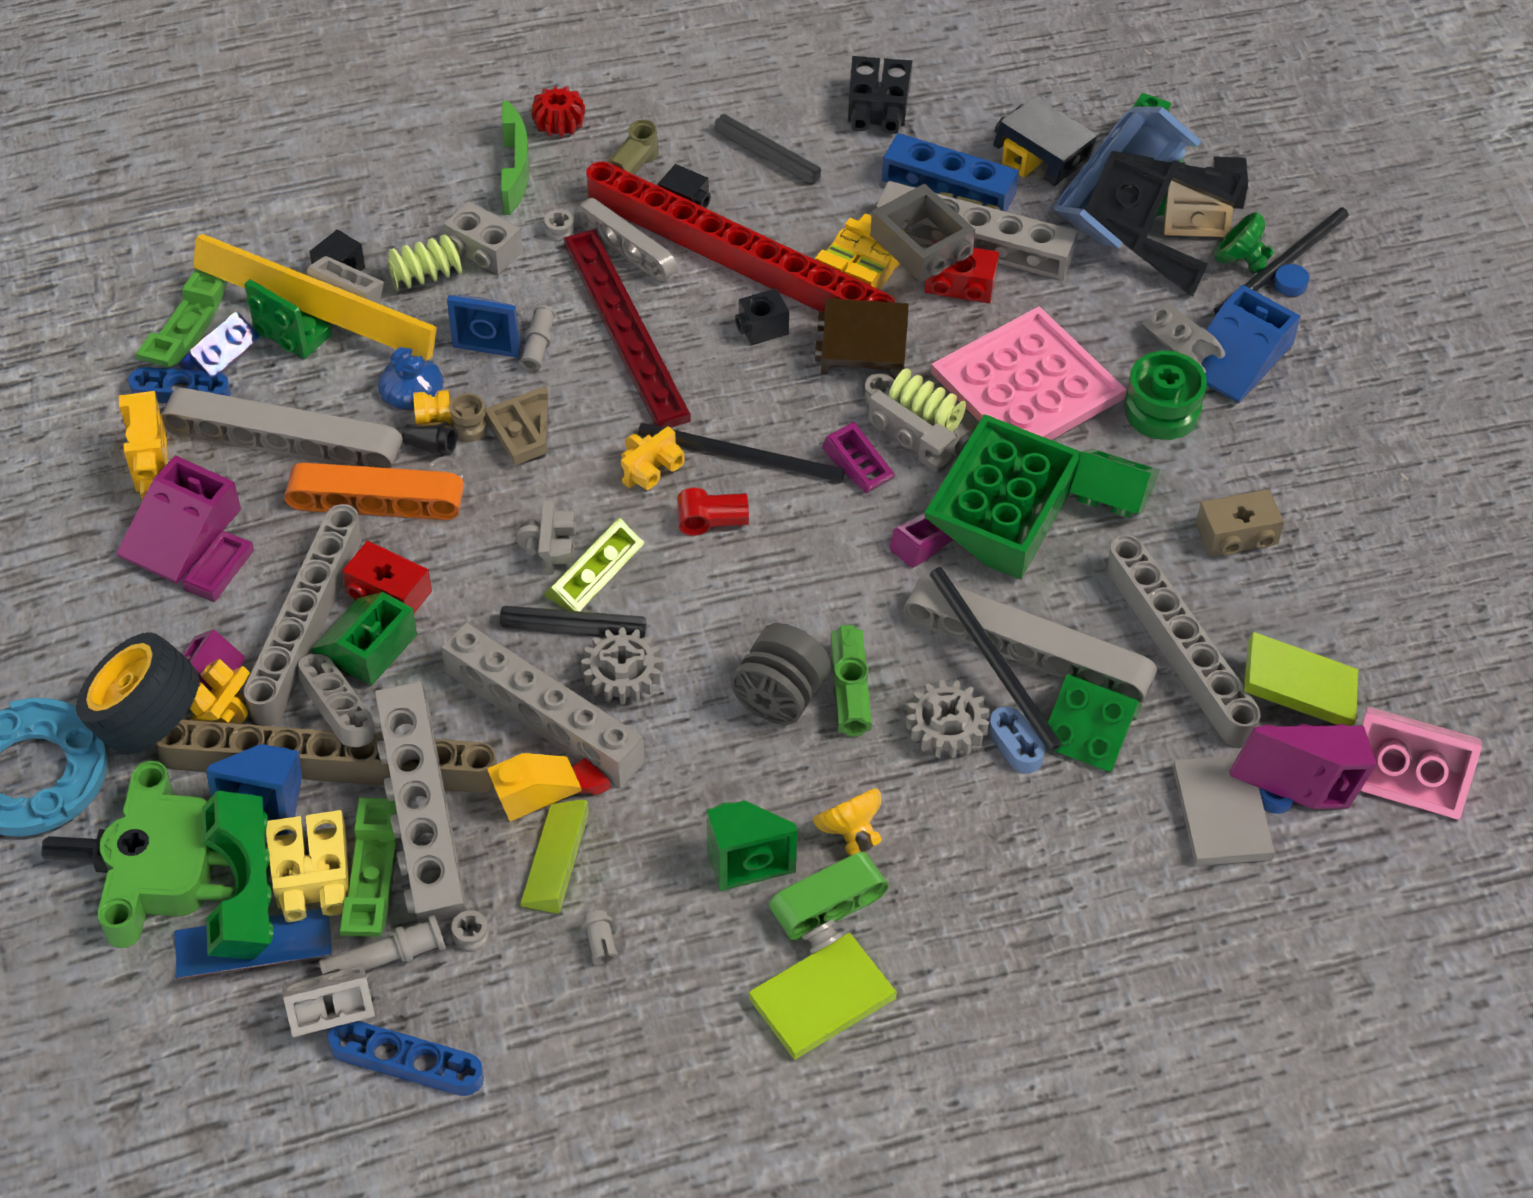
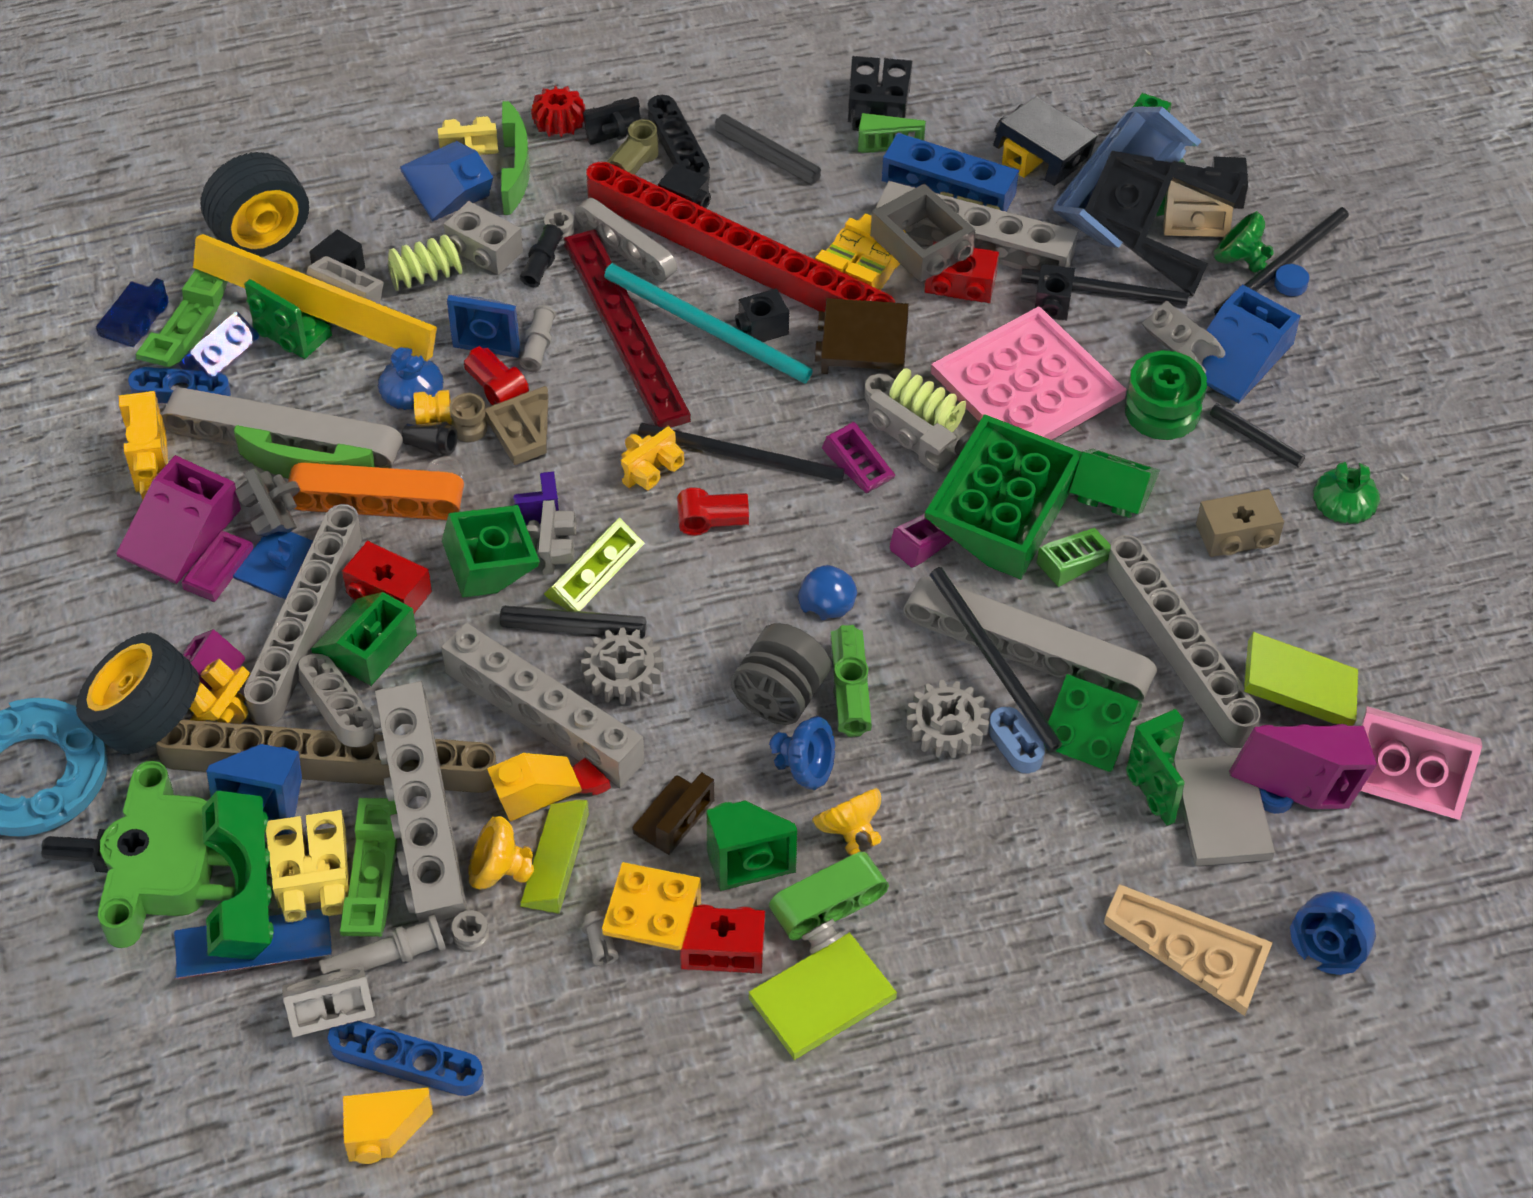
(133, 313): none -> clear blue bracket
(255, 203): none -> black wheel
(274, 498): none -> dark grey hips
(274, 562): none -> blue piece
(277, 459): none -> bright green slope
(383, 1122): none -> yellow slope
(448, 179): none -> blue slope
(479, 136): none -> light yellow hips
(488, 549): none -> green slope
(494, 376): none -> red piece
(498, 856): none -> yellow hair
(532, 503): none -> dark purple panel
(541, 255): none -> black pin
(611, 120): none -> black hips
(651, 906): none -> yellow bracket
(675, 812): none -> dark brown panel
(676, 141): none -> black beam
(708, 323): none -> teal piece
(736, 952): none -> red brick
(807, 752): none -> blue hair
(827, 592): none -> blue hair
(879, 131): none -> bright green slope
(1055, 290): none -> black brick
(1063, 572): none -> bright green slope
(1116, 289): none -> black piece
(1152, 761): none -> green bracket
(1199, 948): none -> tan wing
(1257, 435): none -> black bar
(1334, 932): none -> blue cylinder
(1347, 494): none -> green hair

